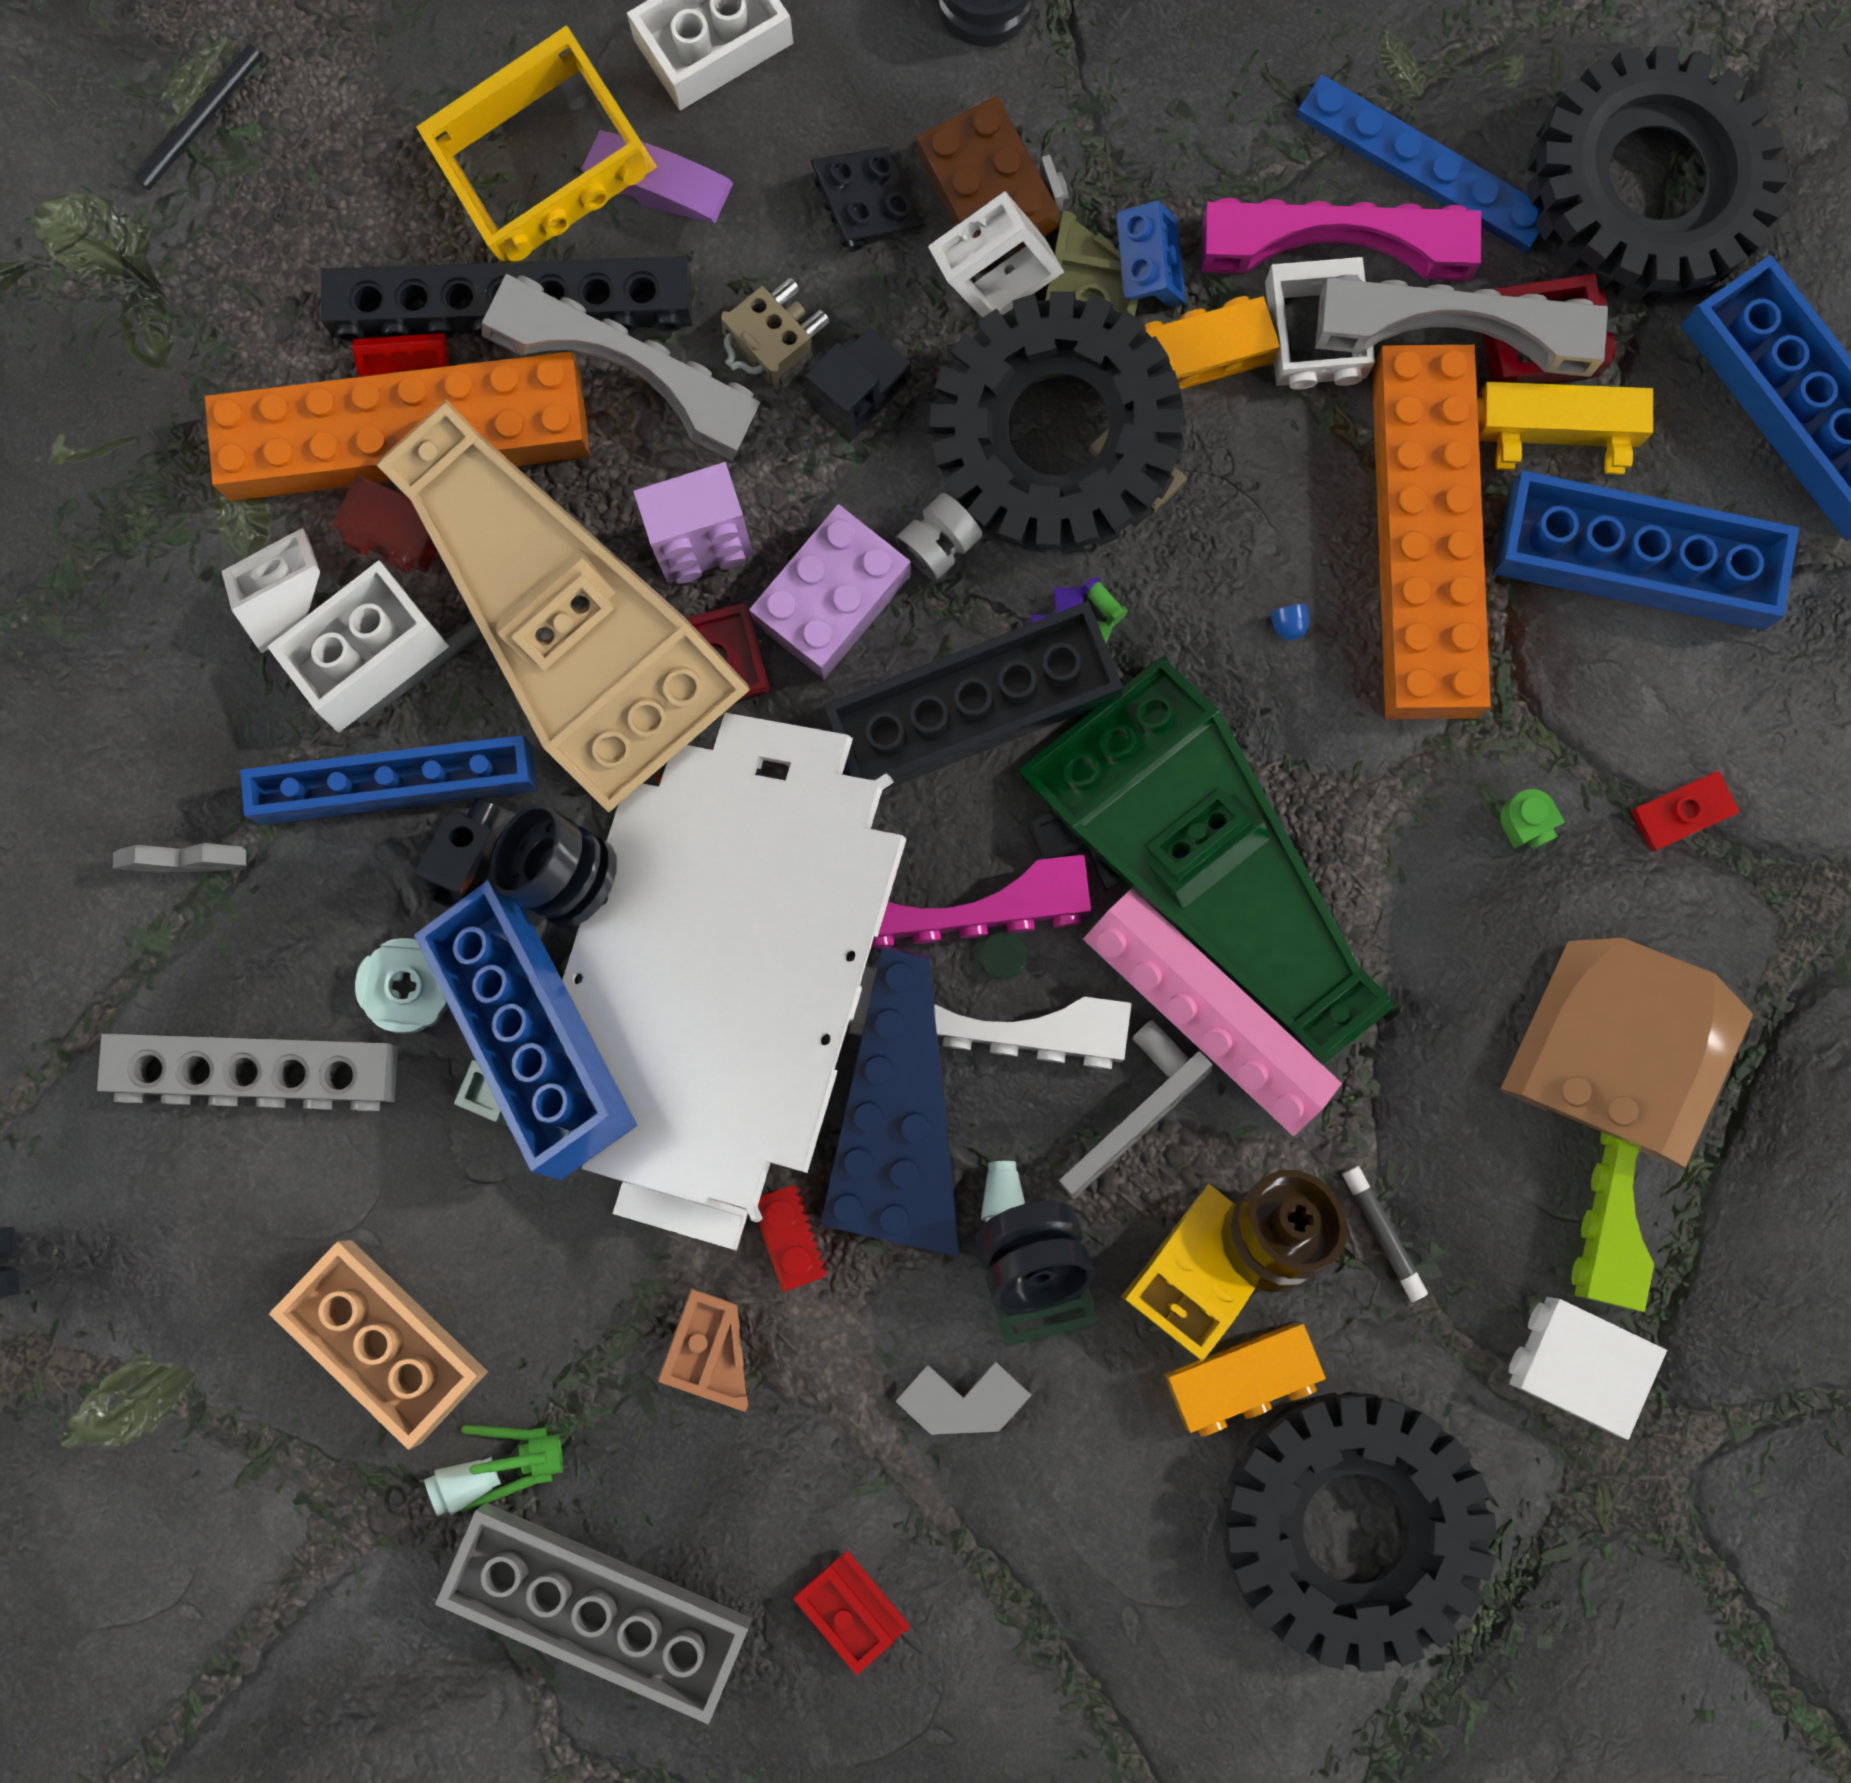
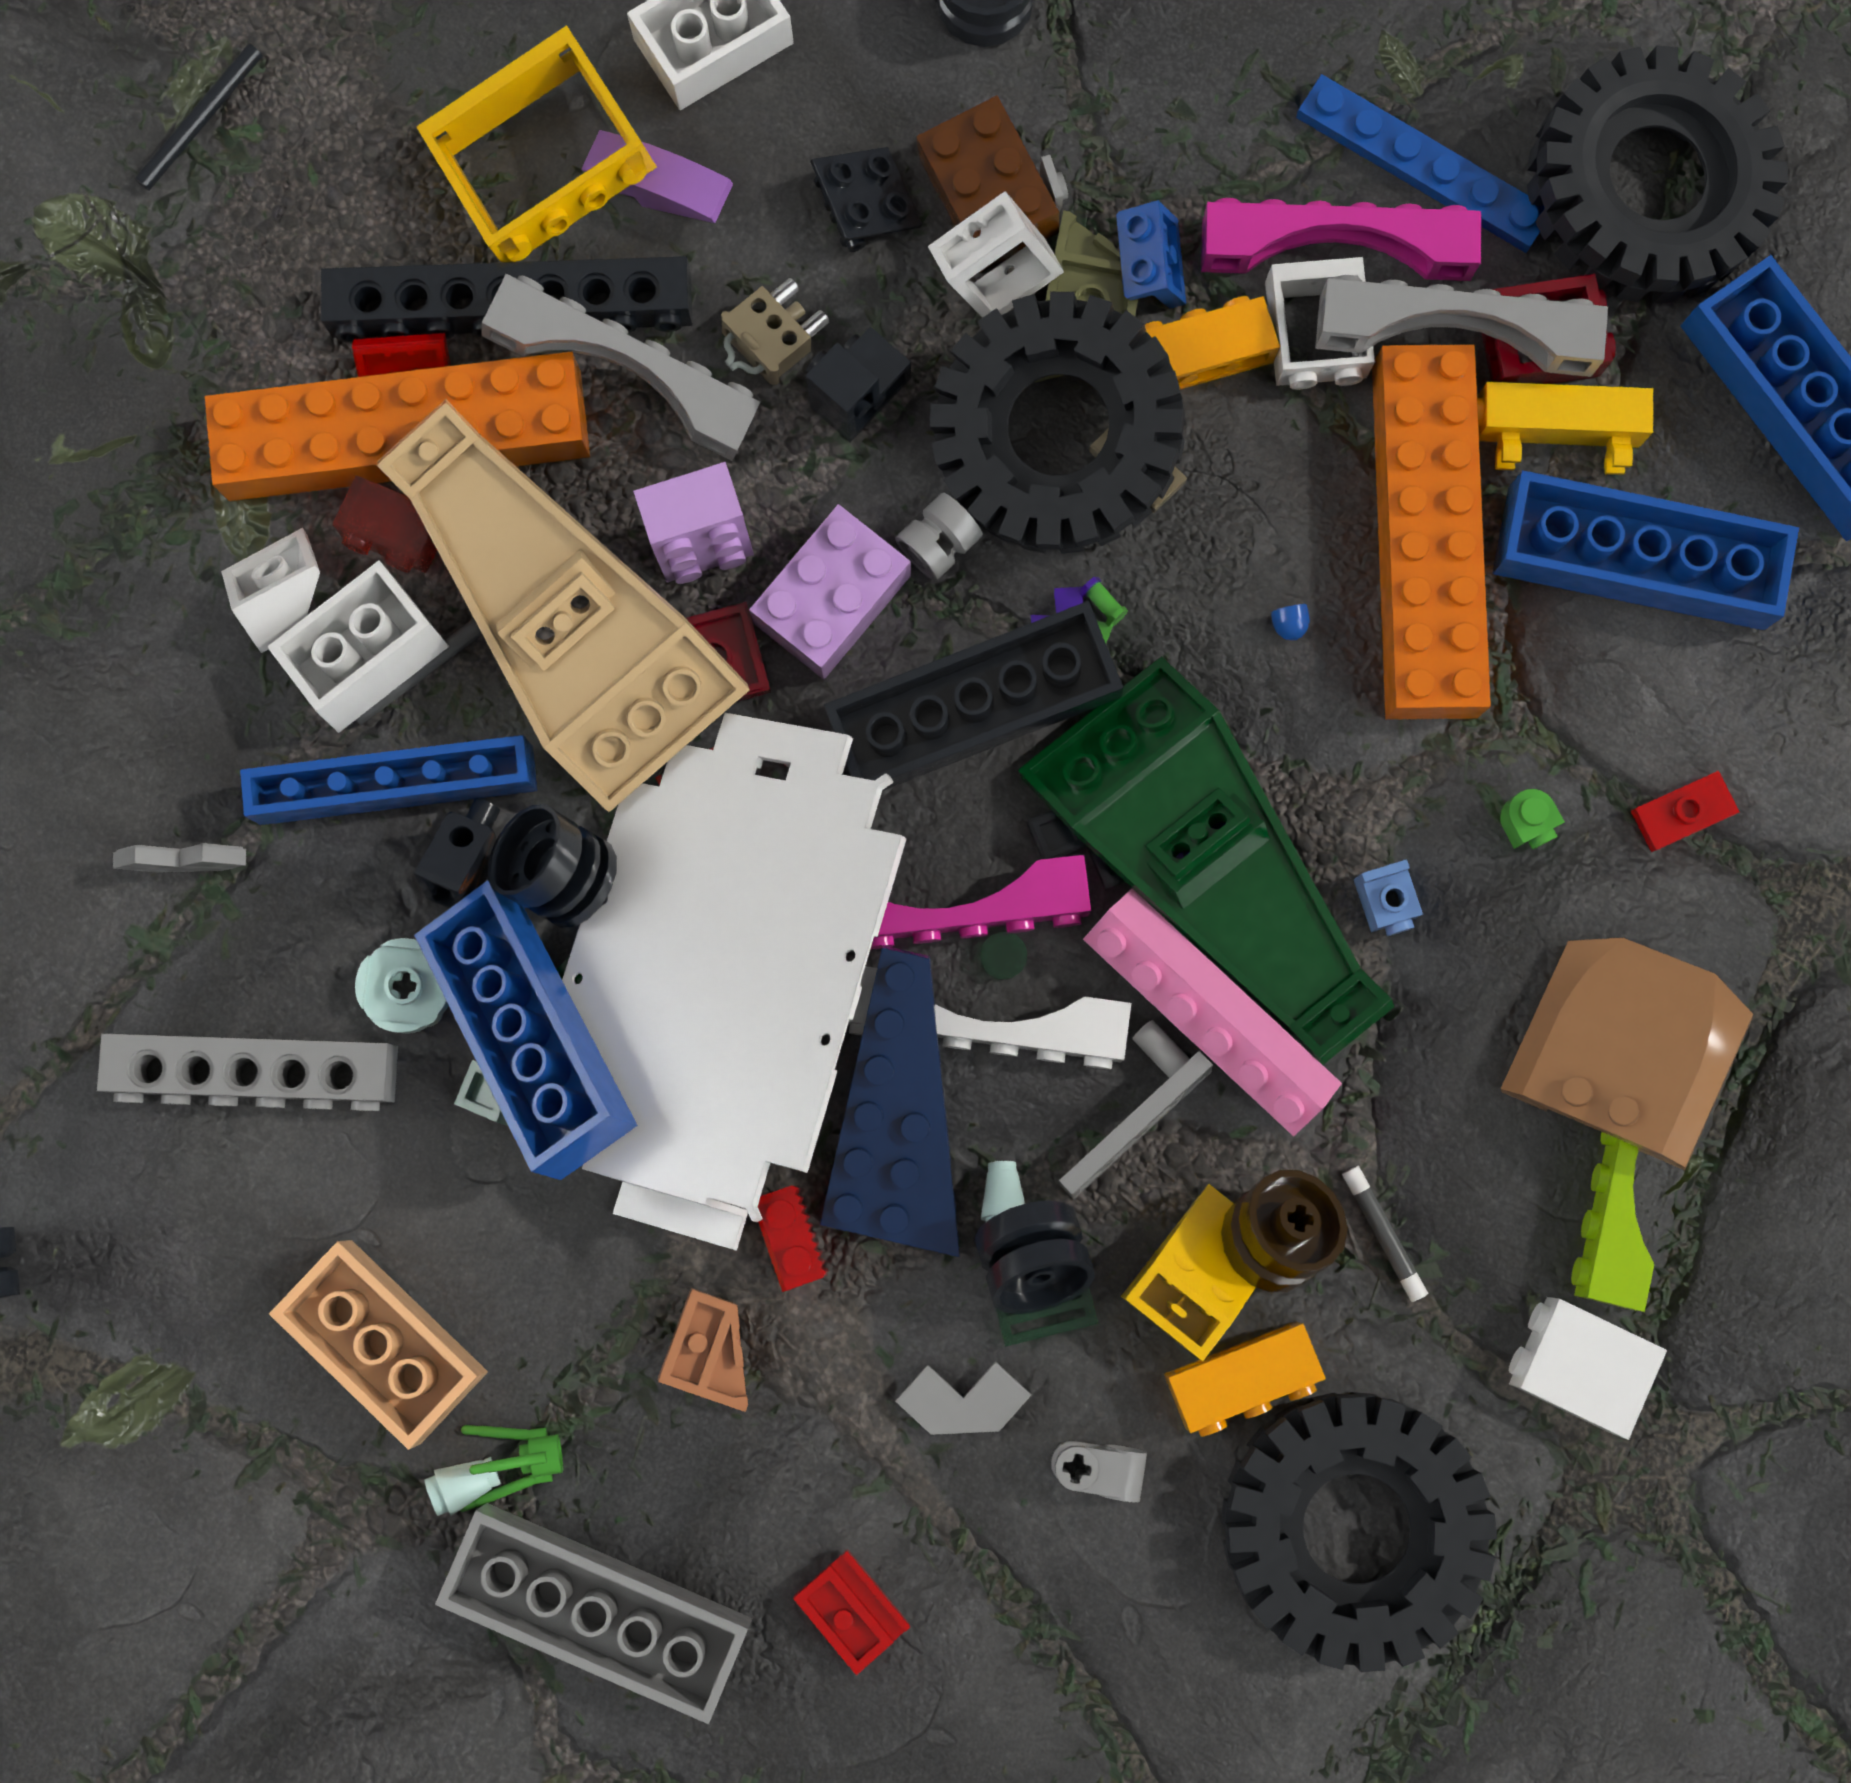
(1109, 1469): none -> light grey piece
(1372, 893): none -> medium blue brick

